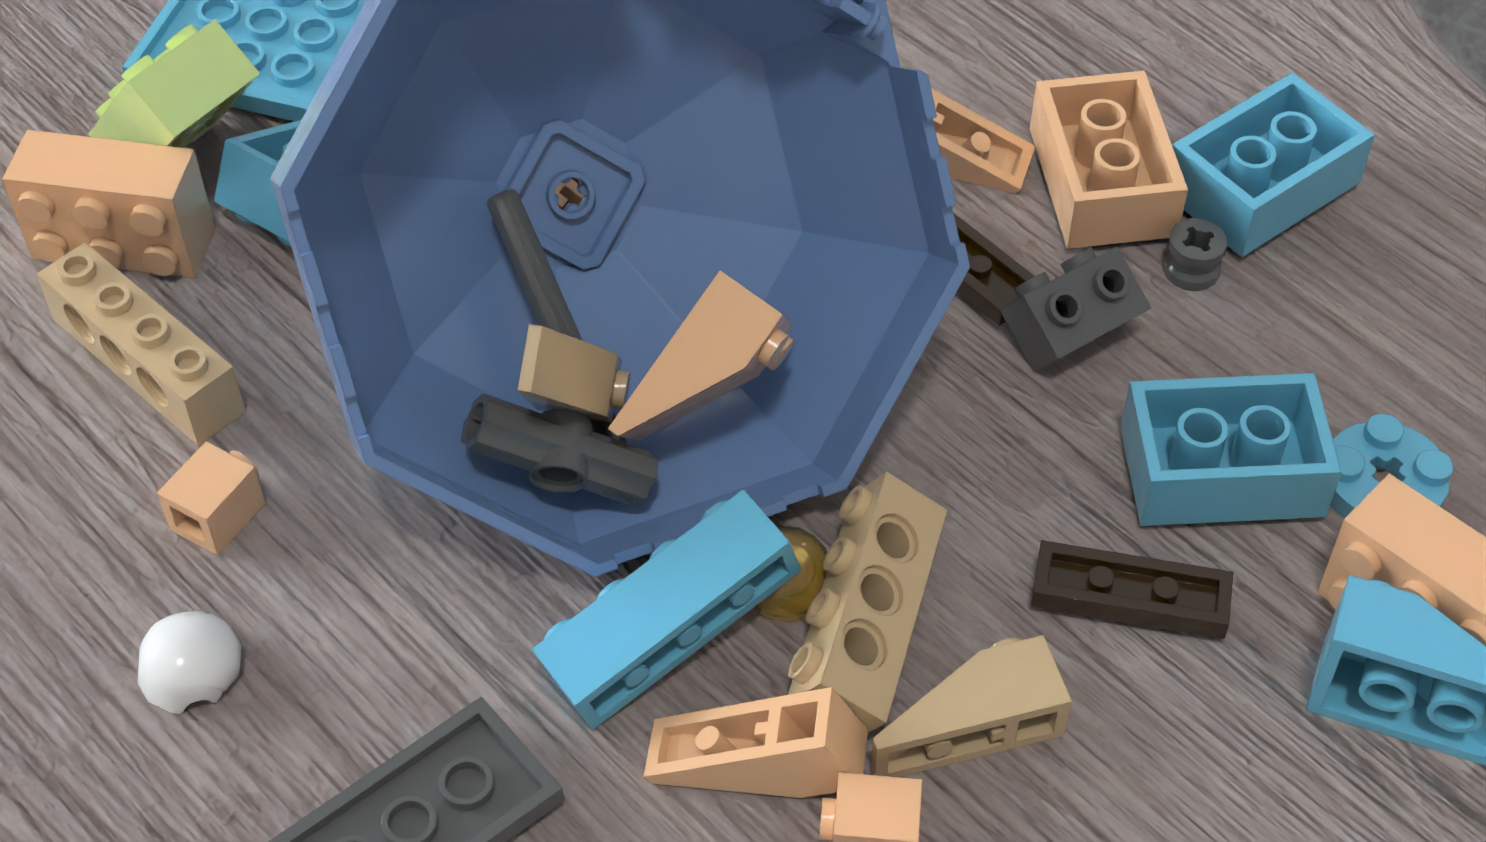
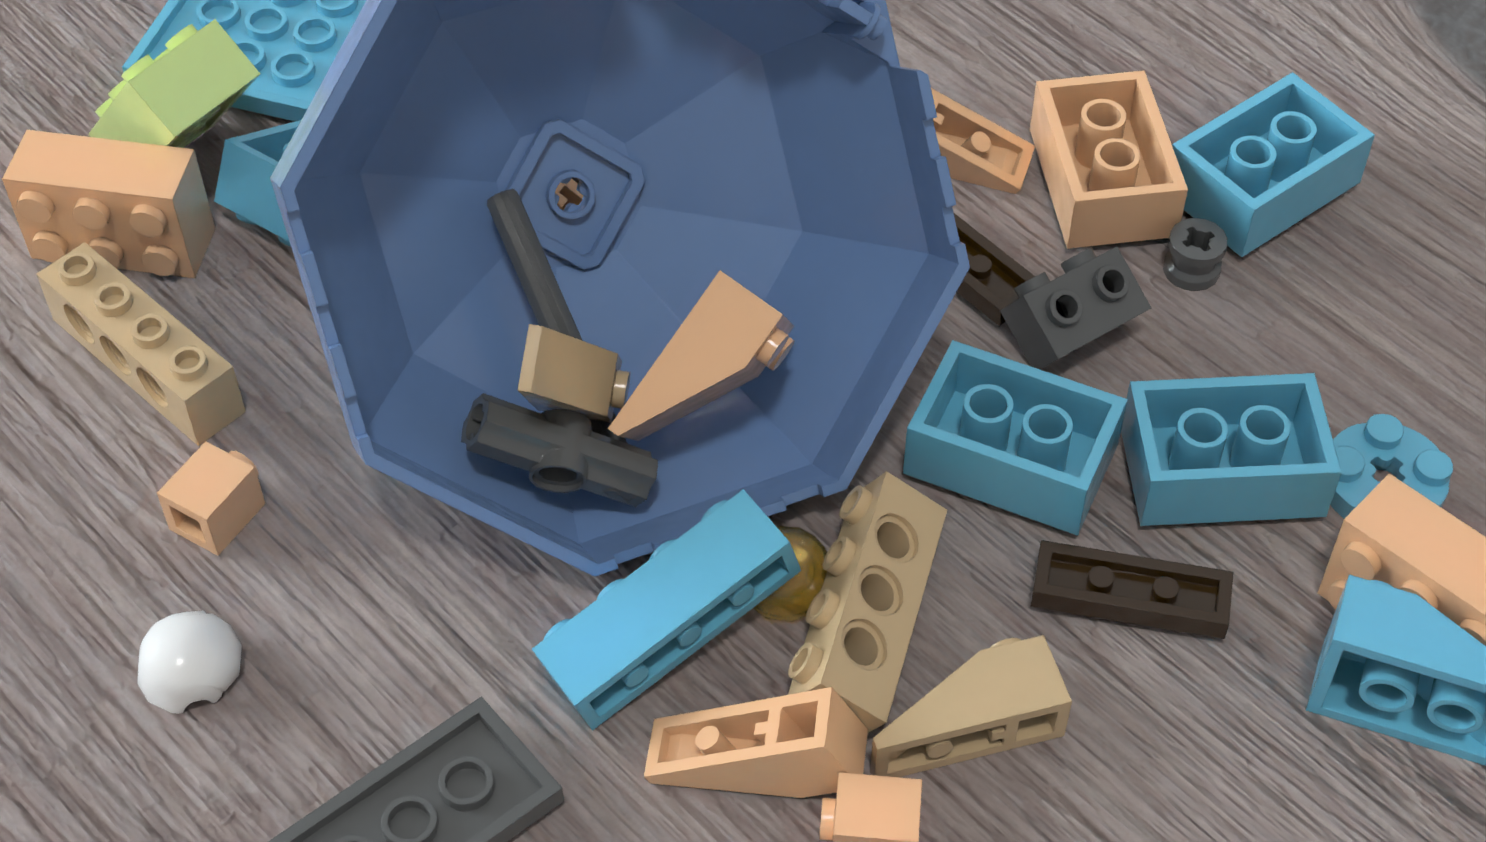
(1014, 436): none -> medium azure brick

